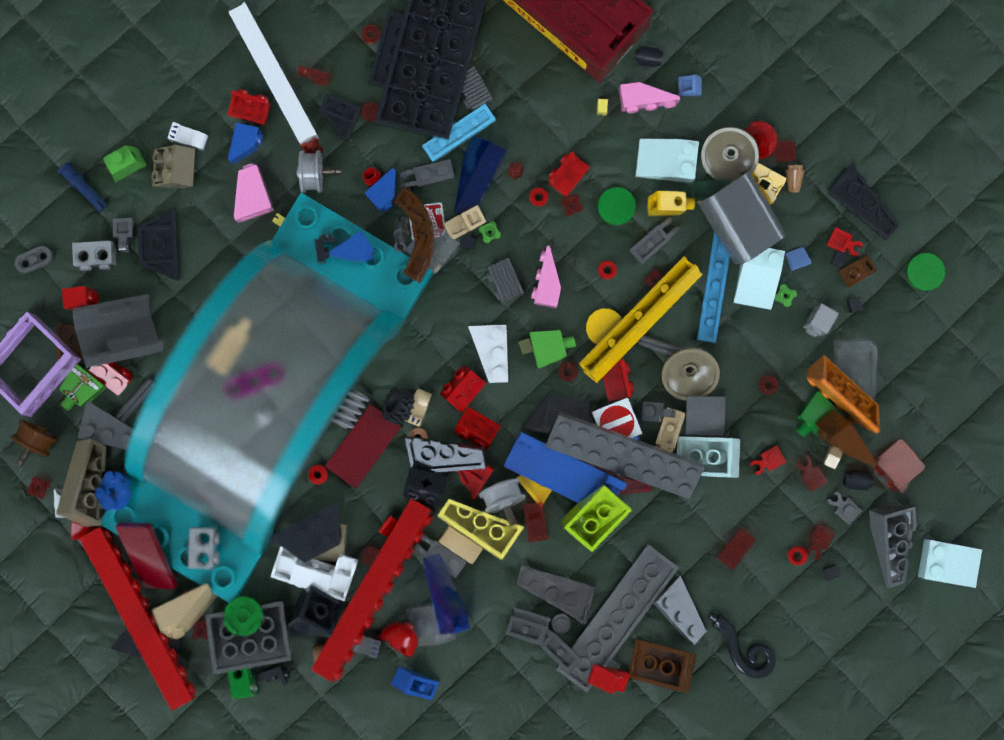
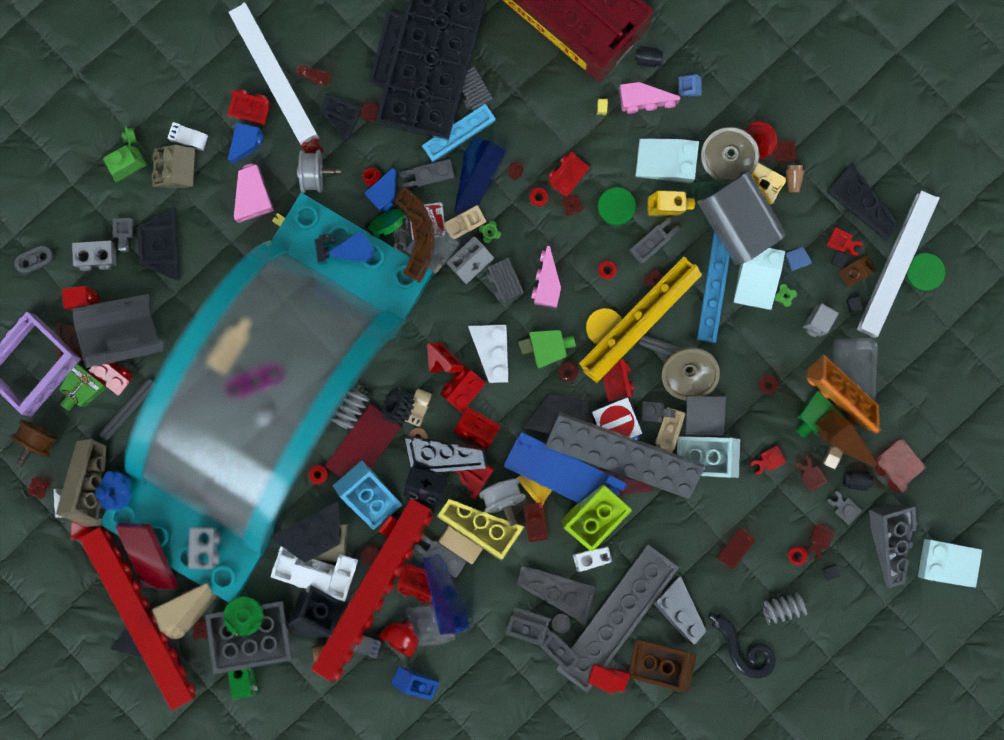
(77, 181): dark blue pin -> none
(104, 428): dark grey wing -> none
(128, 136): none -> bright green plate
(271, 674): black bracket -> none
(367, 495): none -> medium azure slope
(370, 28): clear red plate -> none
(387, 222): none -> green tile
(414, 583): none -> red bracket
(442, 359): none -> red slope
(470, 260): none -> light grey brick
(588, 559): none -> white leg
(784, 607): none -> light grey piece
(897, 264): none -> white tile

